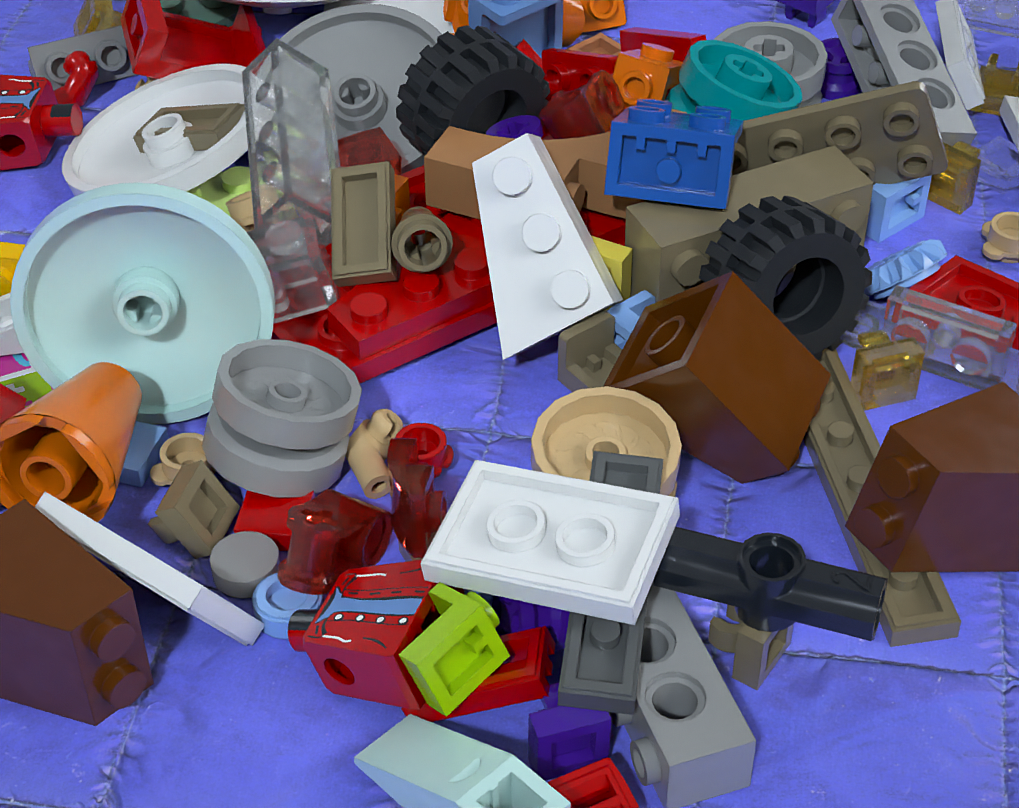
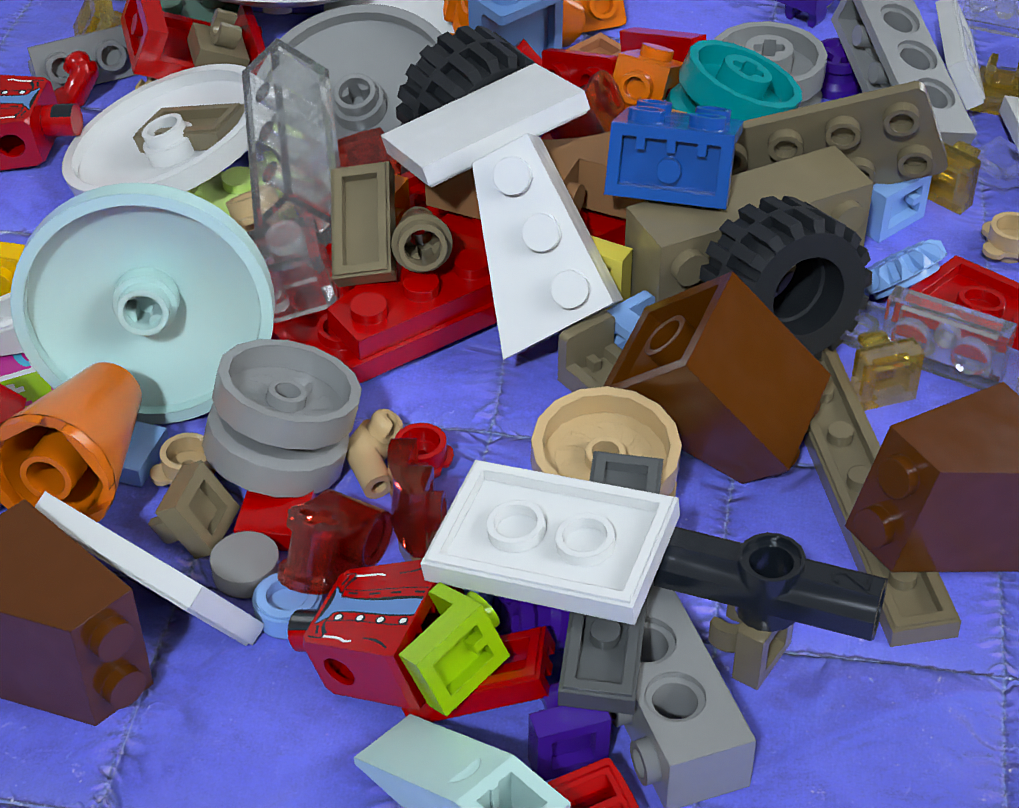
(219, 42): none -> dark tan tile
(483, 121): none -> white tile

